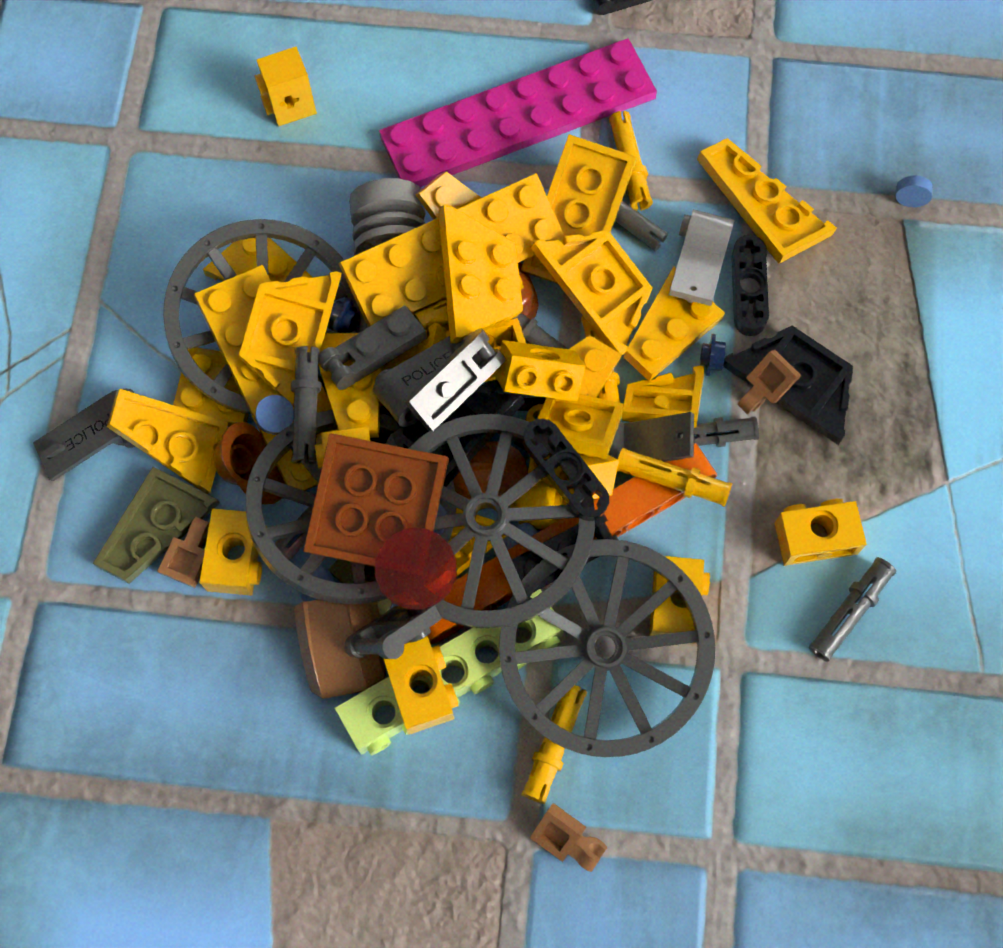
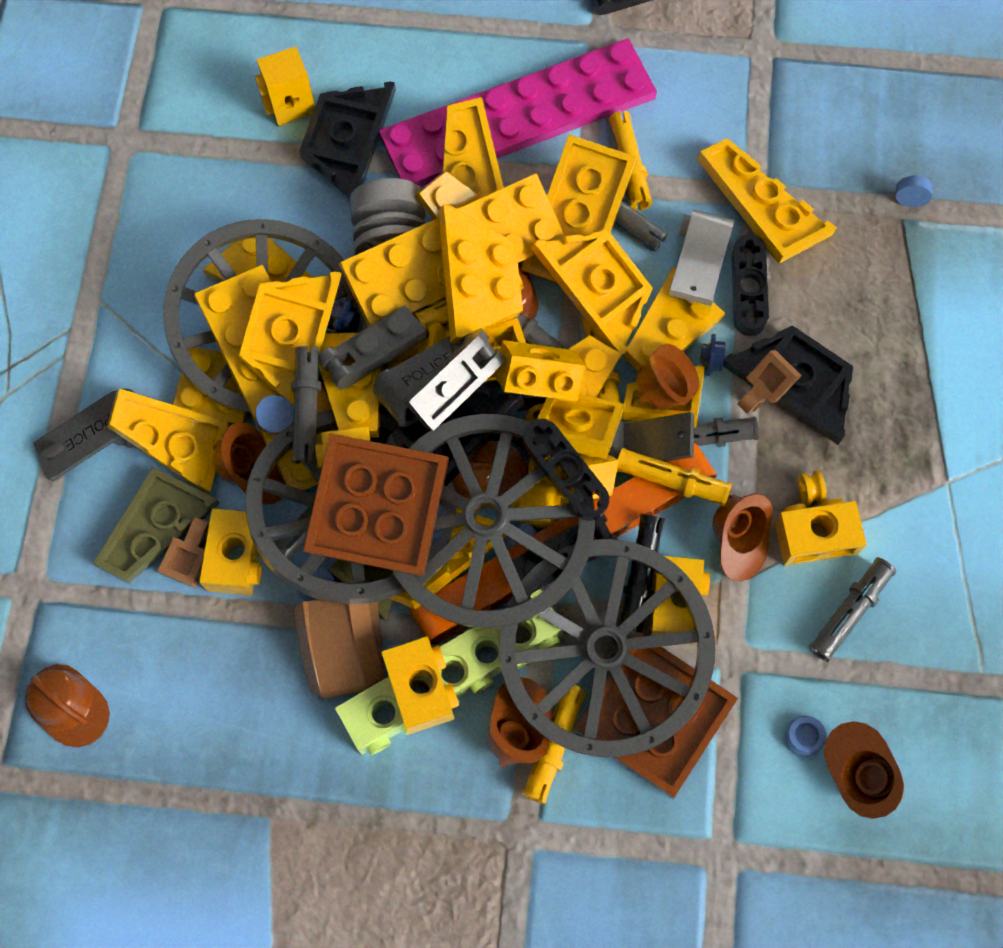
(67, 706): none -> dark orange piece
(346, 134): none -> black wing
(391, 631): dark grey plate -> none
(416, 568): clear red tile -> none
(470, 148): none -> yellow wing
(510, 734): none -> dark orange piece
(563, 836): medium nougat plate -> none
(640, 578): none -> black pin
(667, 378): none -> dark orange piece
(674, 759): none -> dark orange plate
(743, 534): none -> dark orange piece
(805, 736): none -> medium blue tile
(812, 488): none -> yellow bush
(864, 769): none -> dark orange piece

